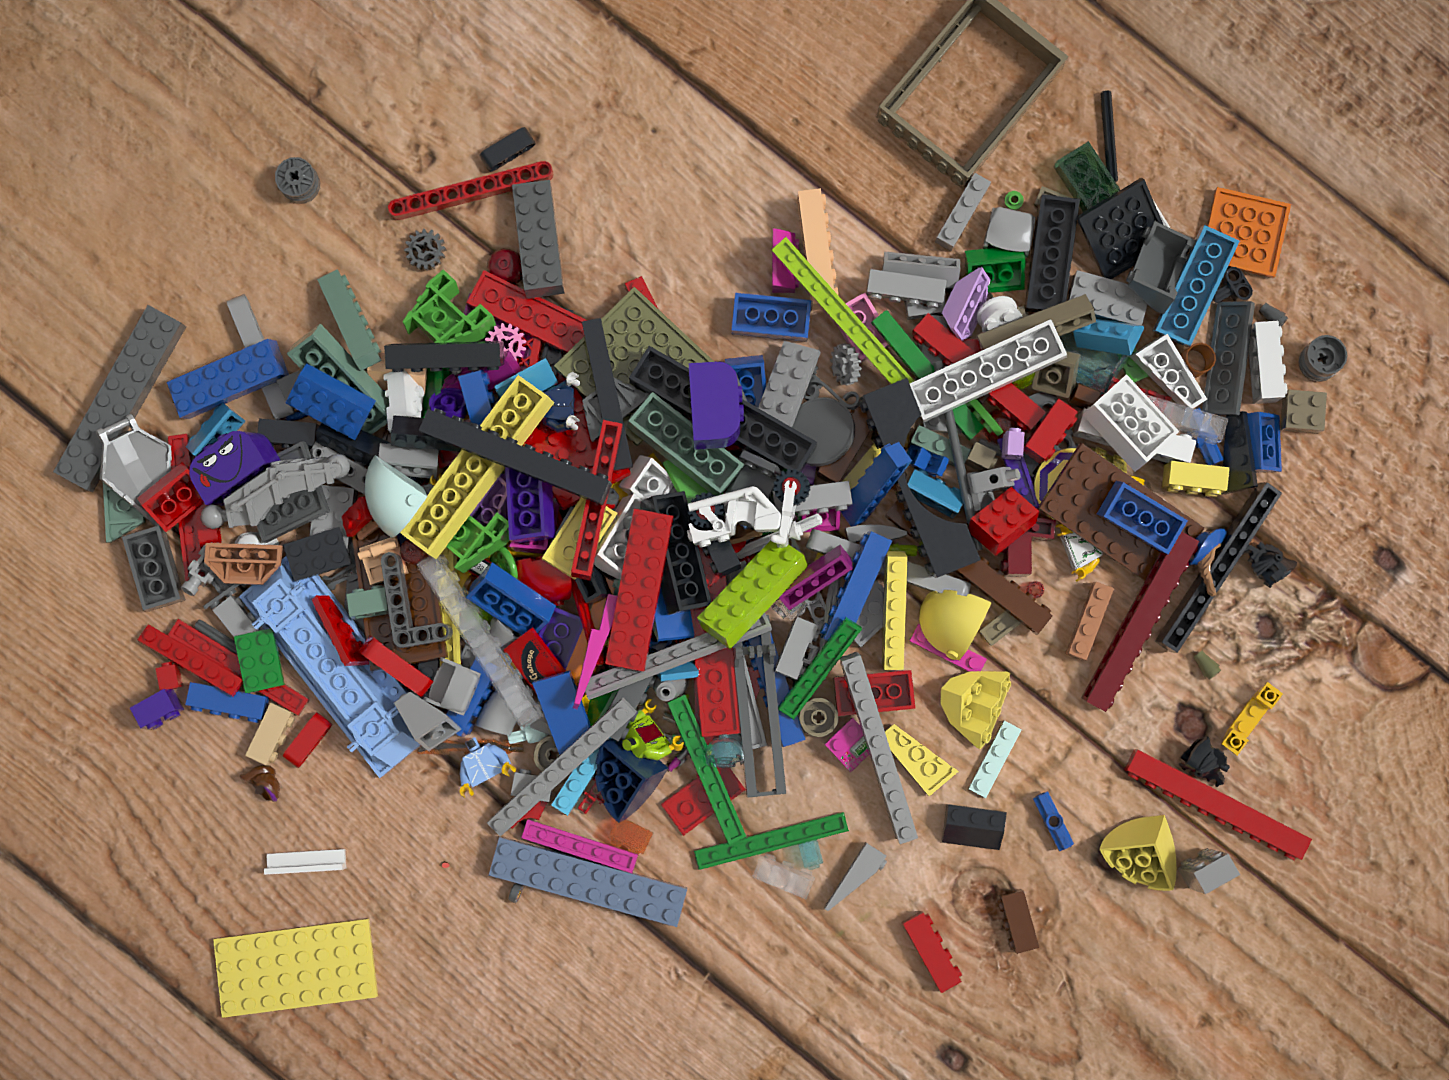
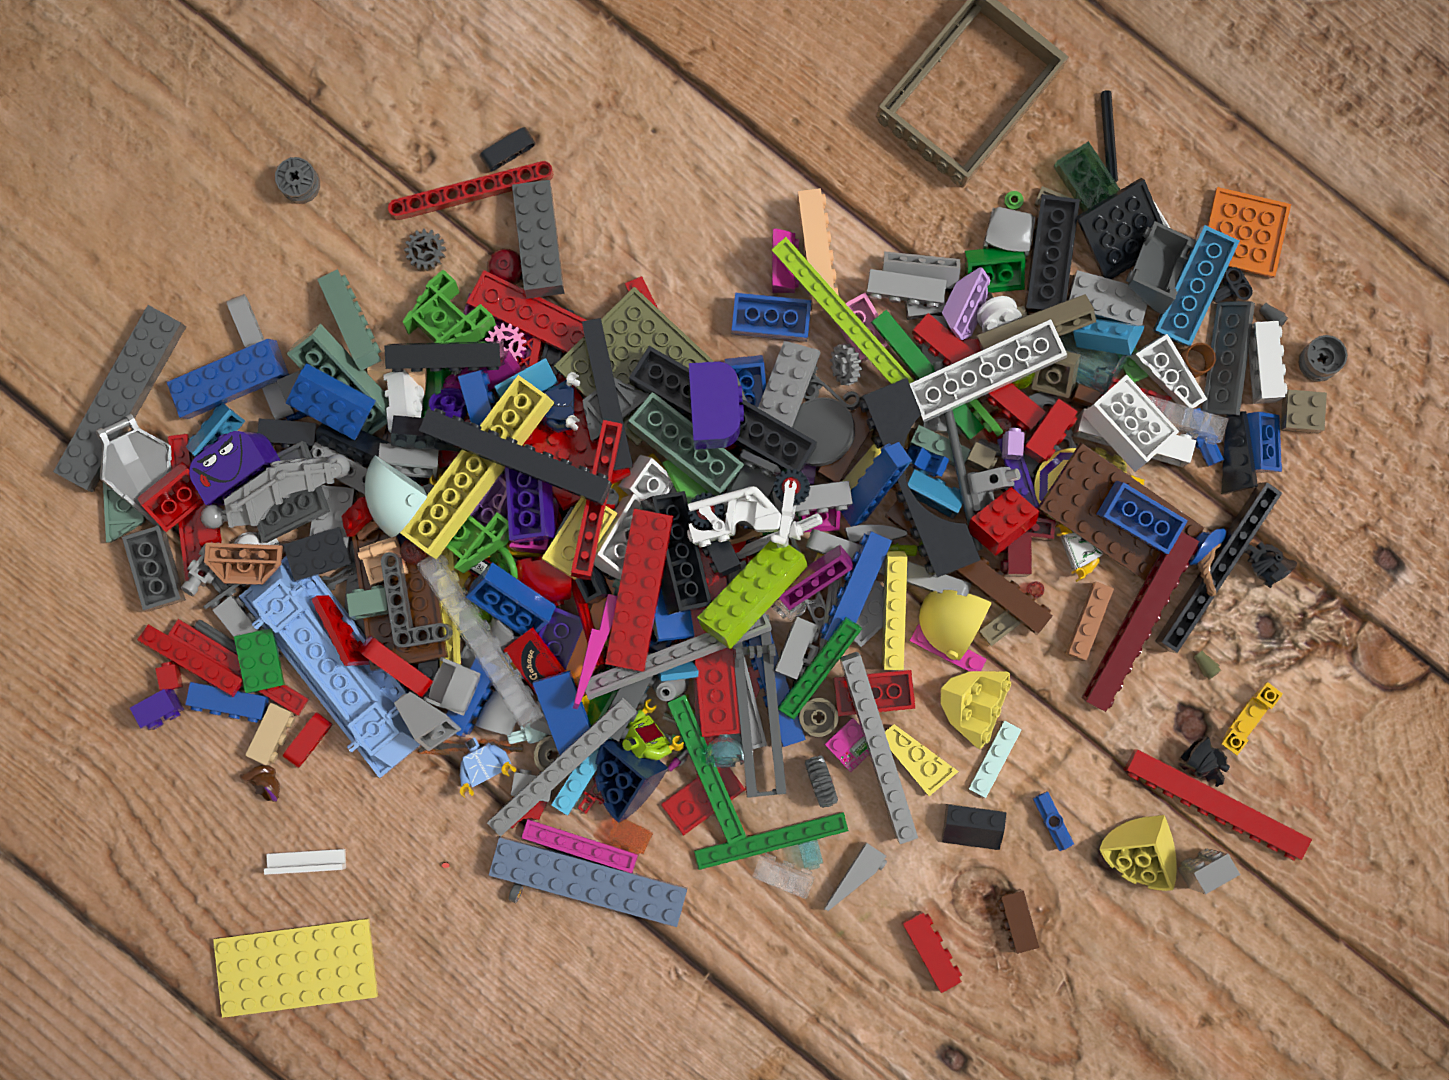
(821, 781): none -> dark grey gear
(963, 212): light grey brick -> none
(1195, 478): light yellow brick -> none

